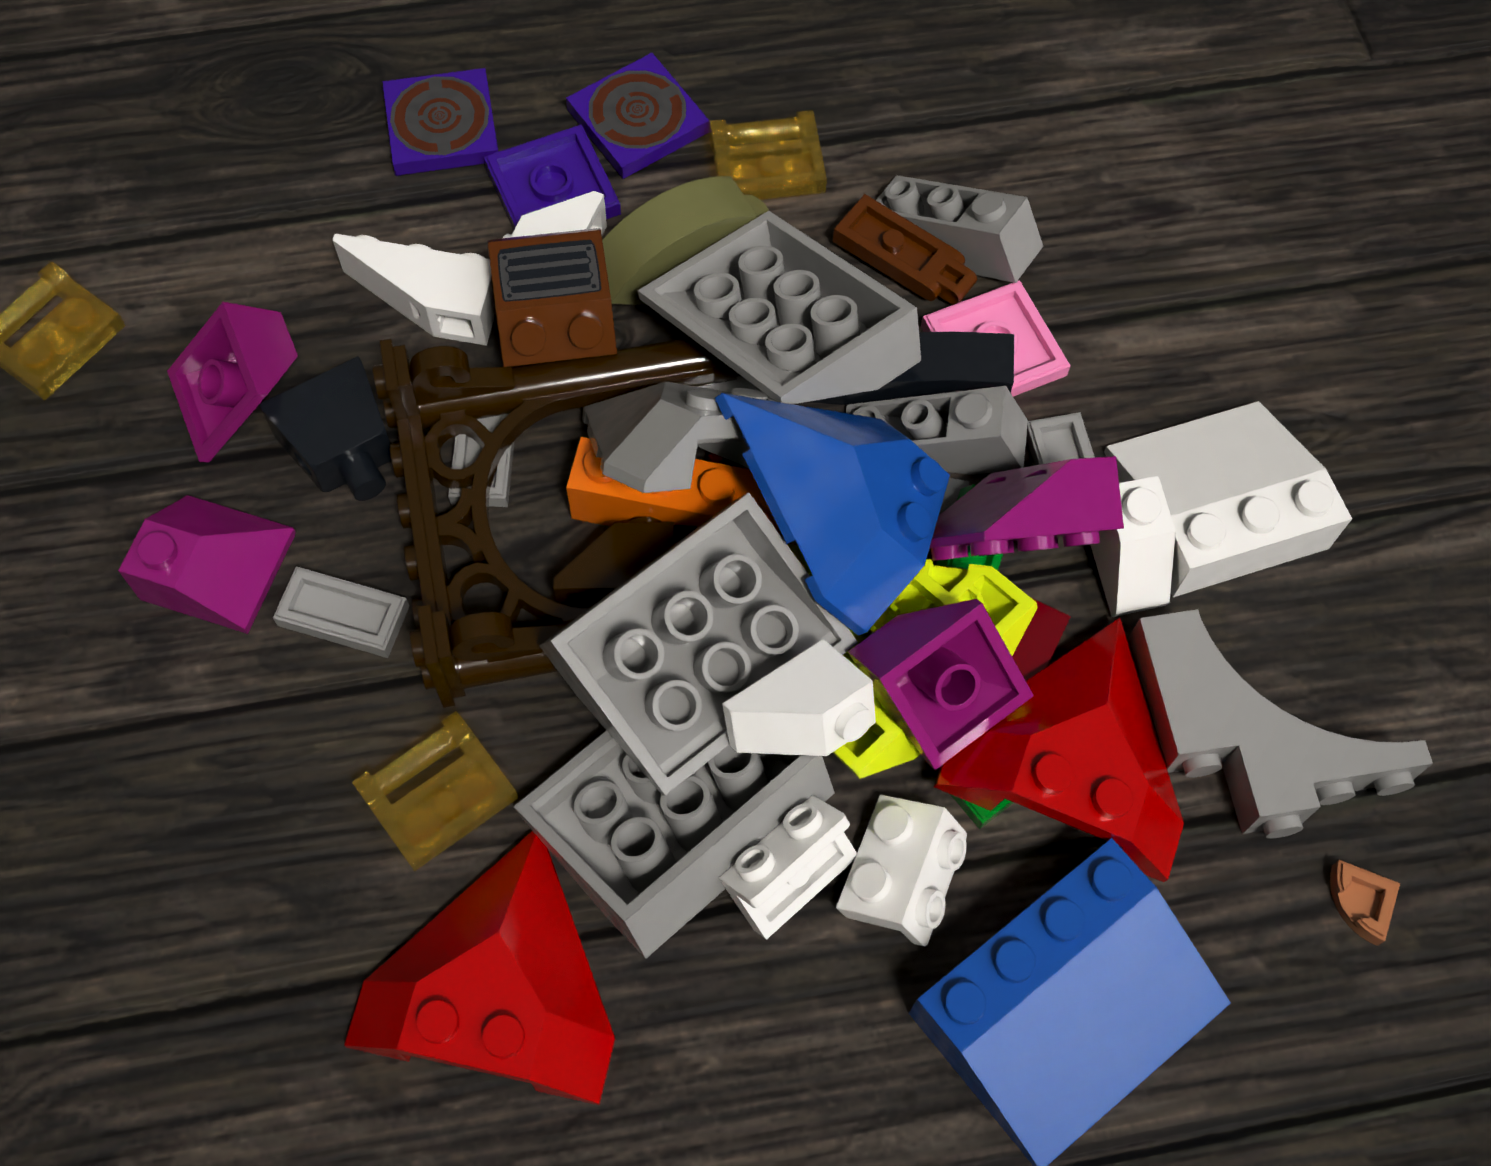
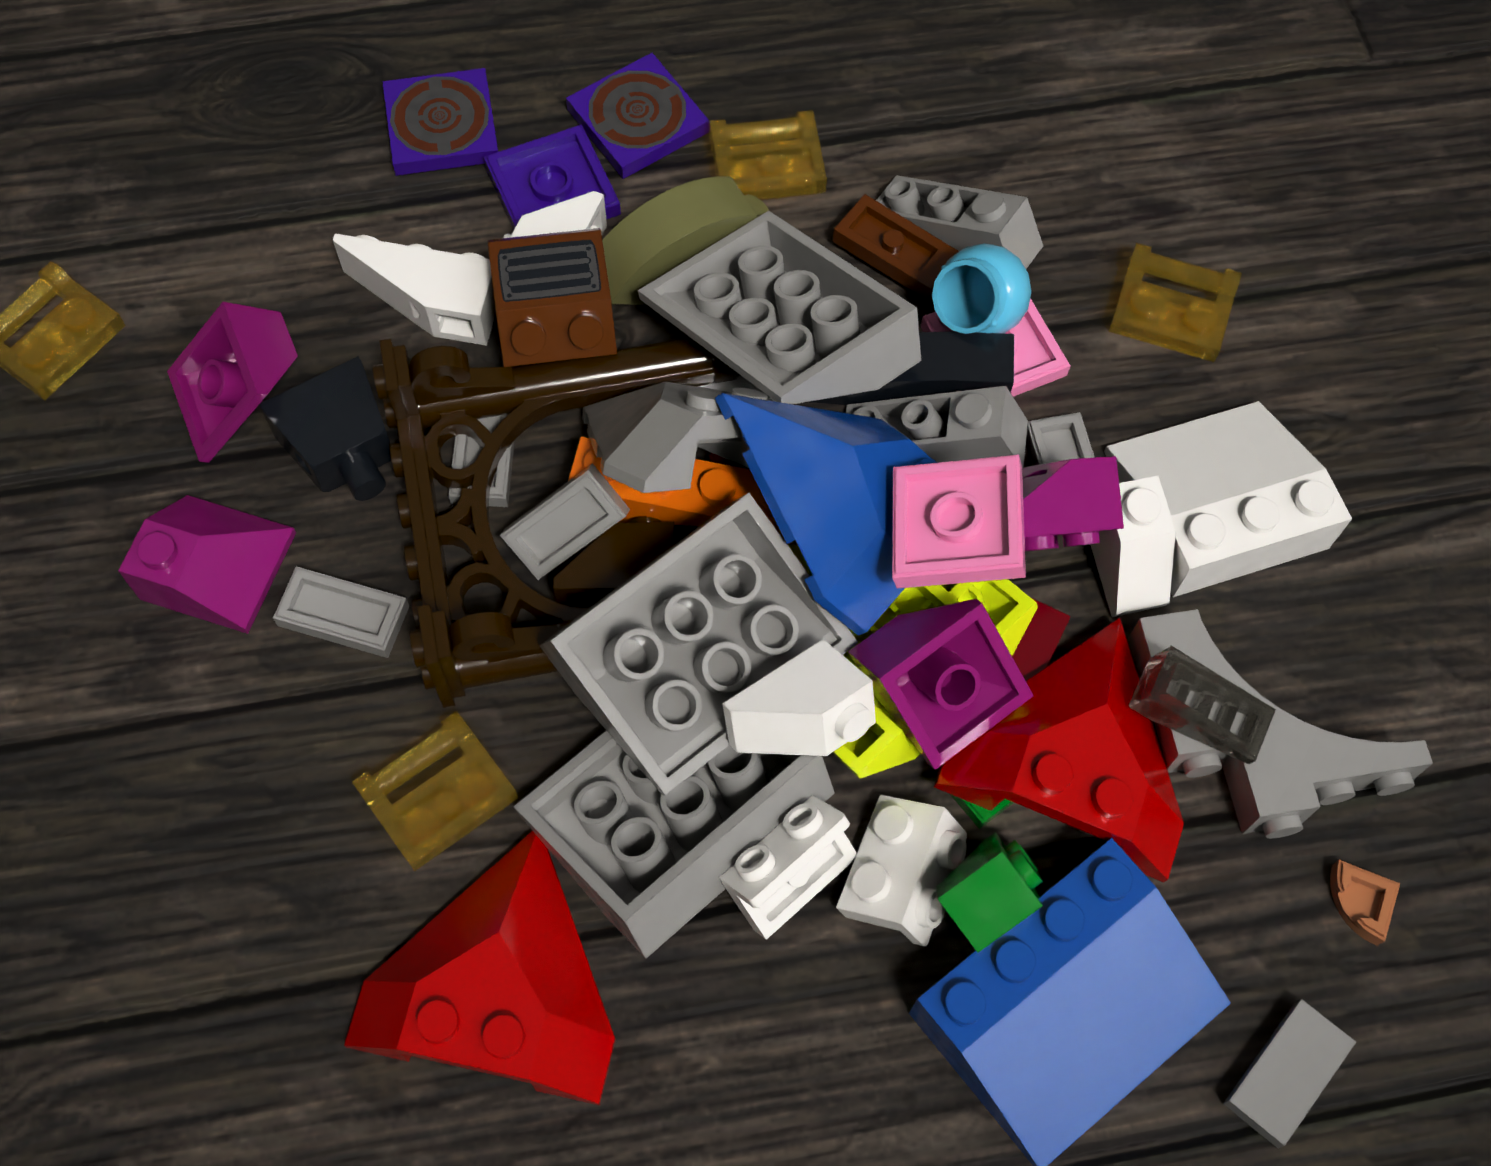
(565, 521): none -> light grey tile
(958, 522): none -> bright pink tile
(982, 290): none -> medium azure piece
(991, 891): none -> green slope
(1172, 712): none -> clear smoke slope
(1173, 317): none -> clear yellow plate
(1289, 1073): none -> light grey tile

